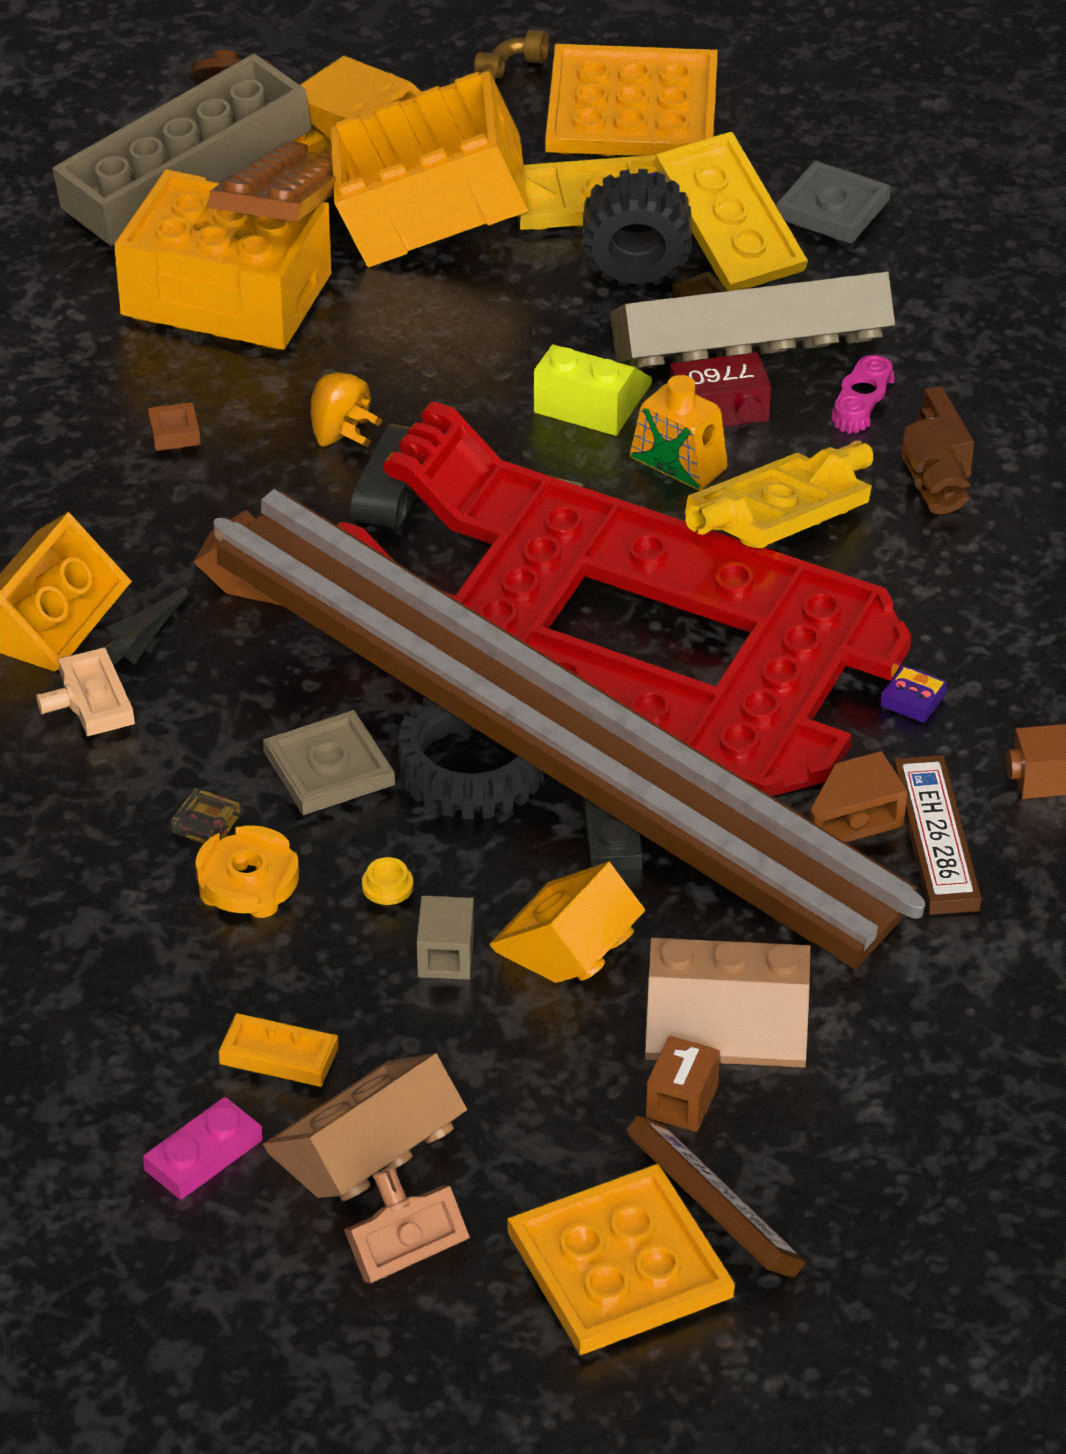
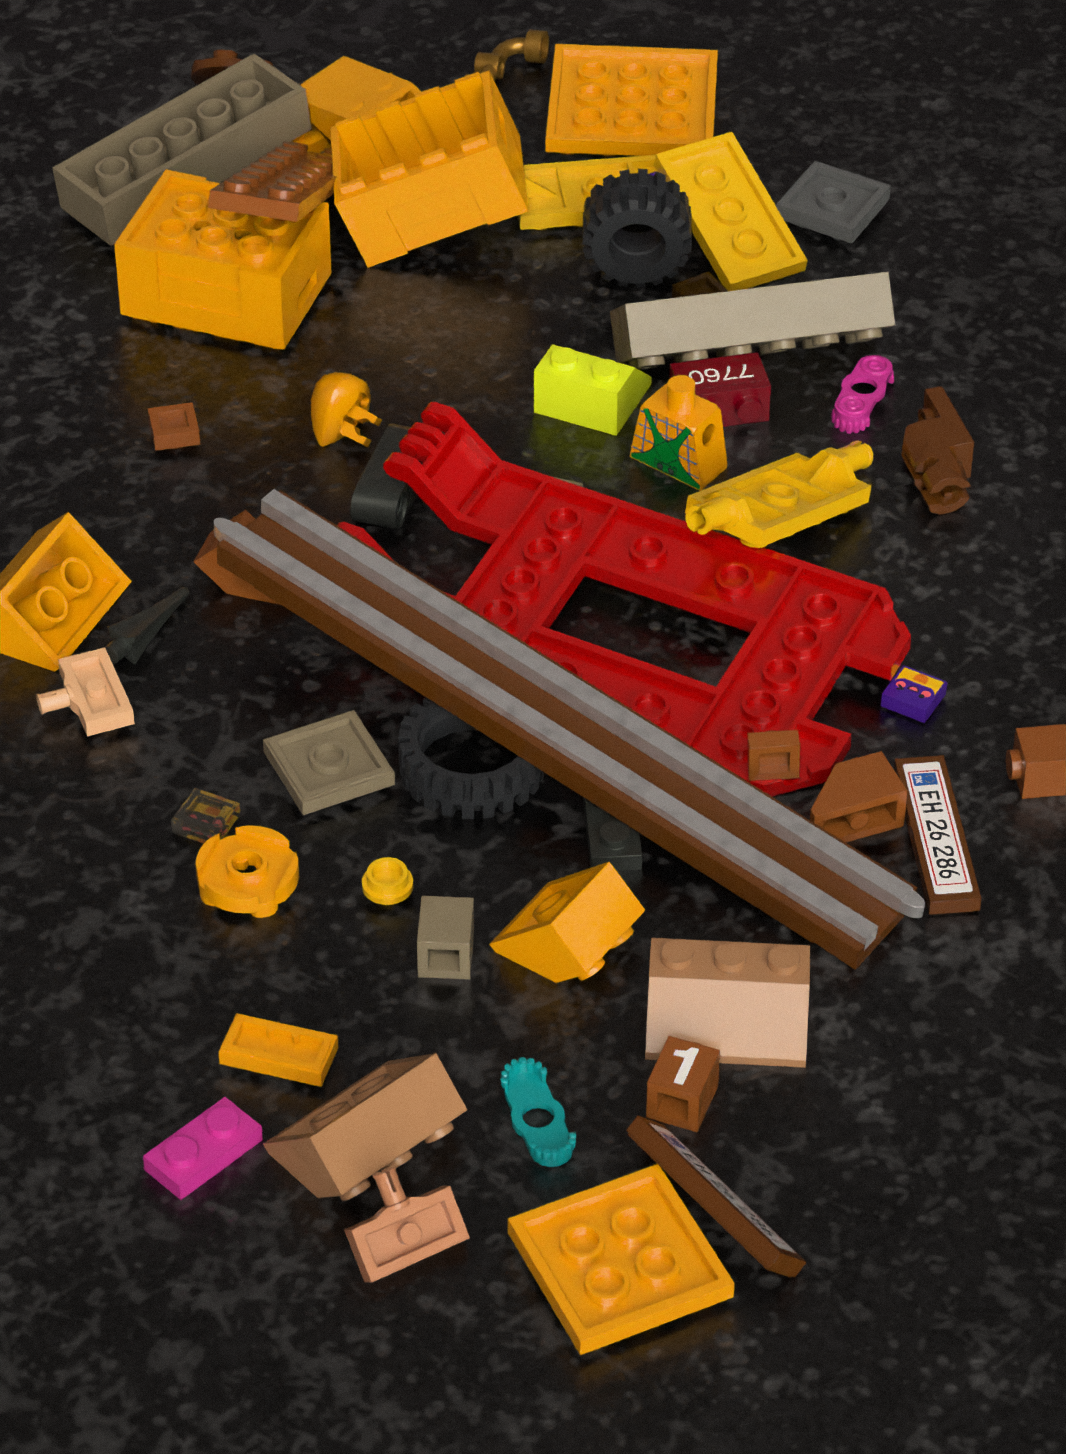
(526, 1090): none -> teal piece
(773, 755): none -> dark orange plate

